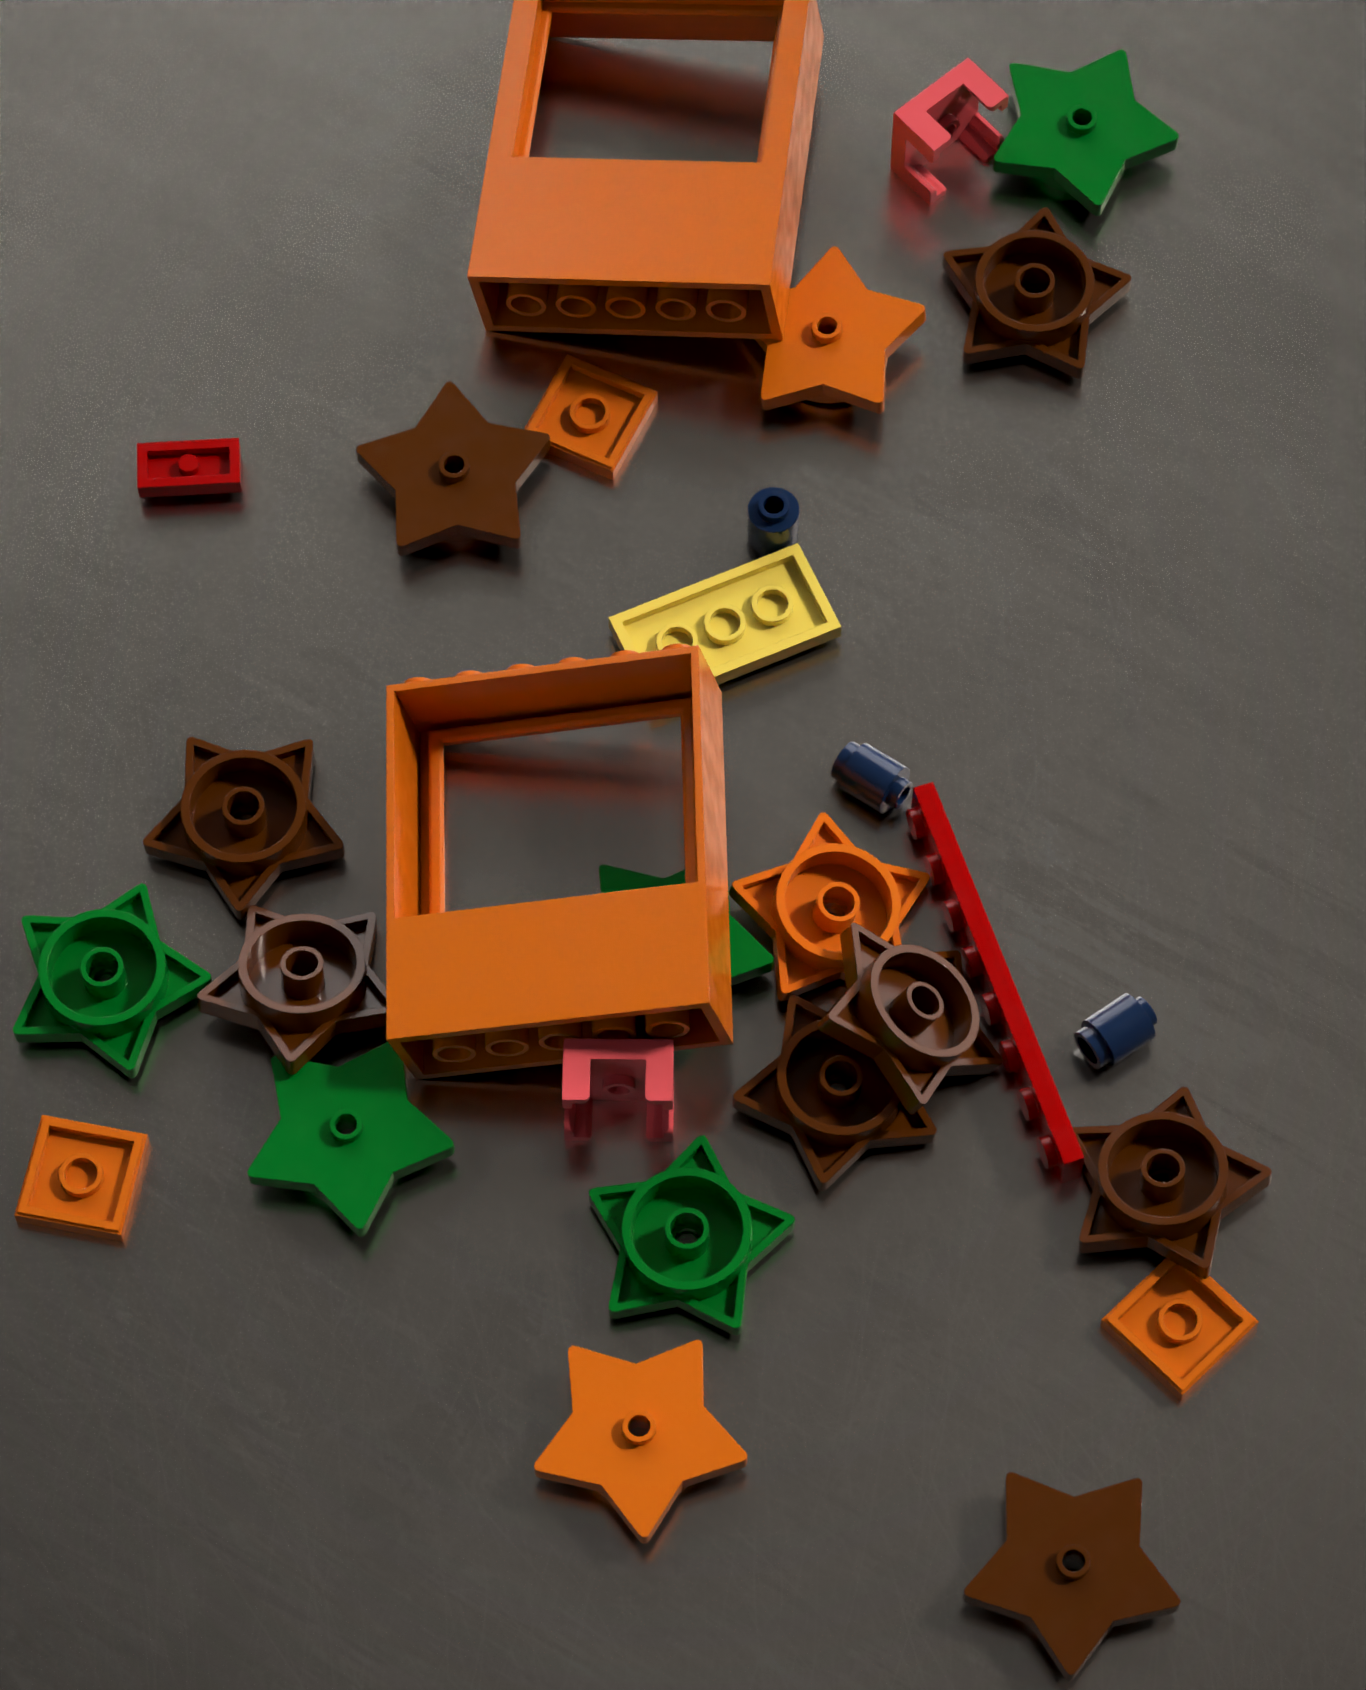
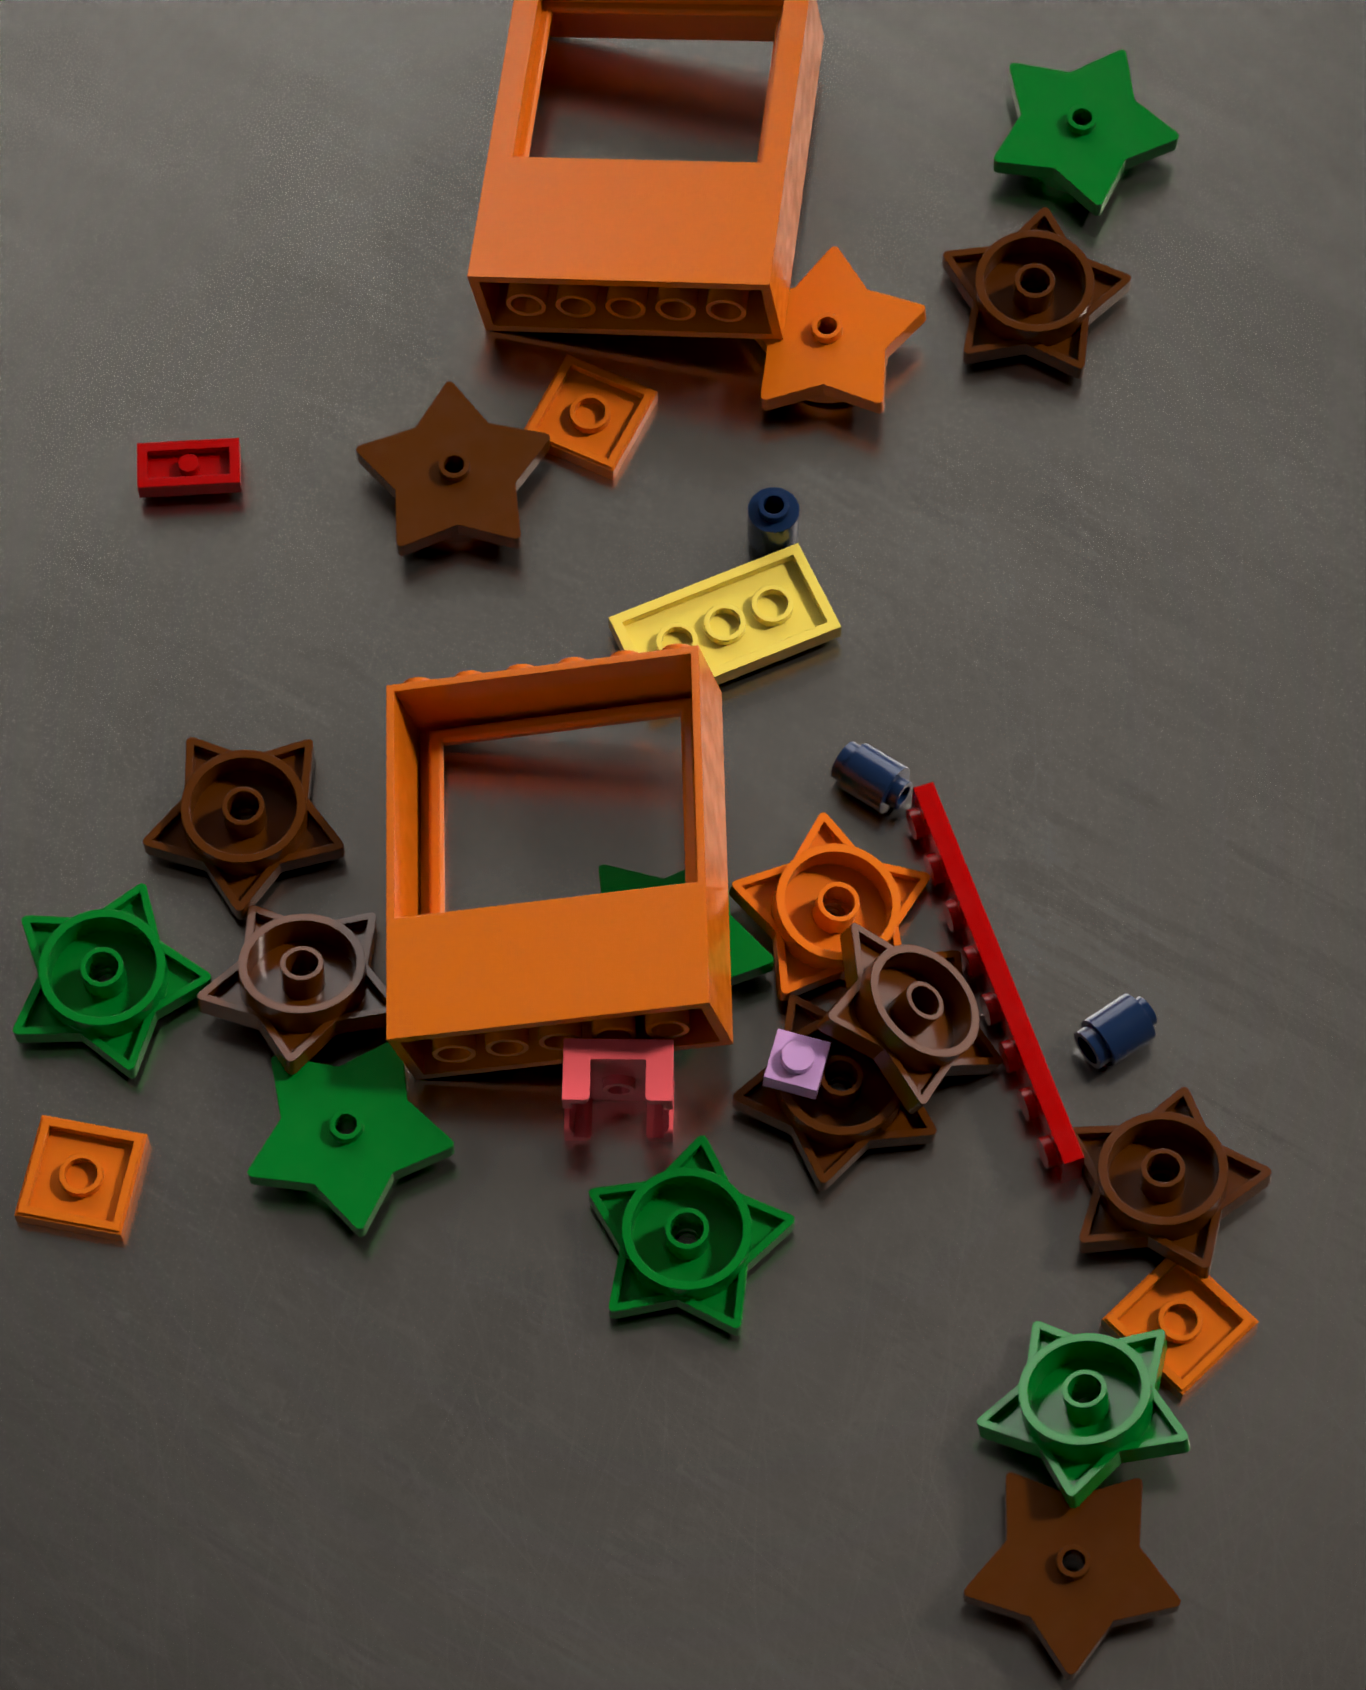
(646, 1471): orange plate -> none
(796, 1064): none -> lavender plate
(938, 119): coral panel -> none
(1087, 1407): none -> green plate

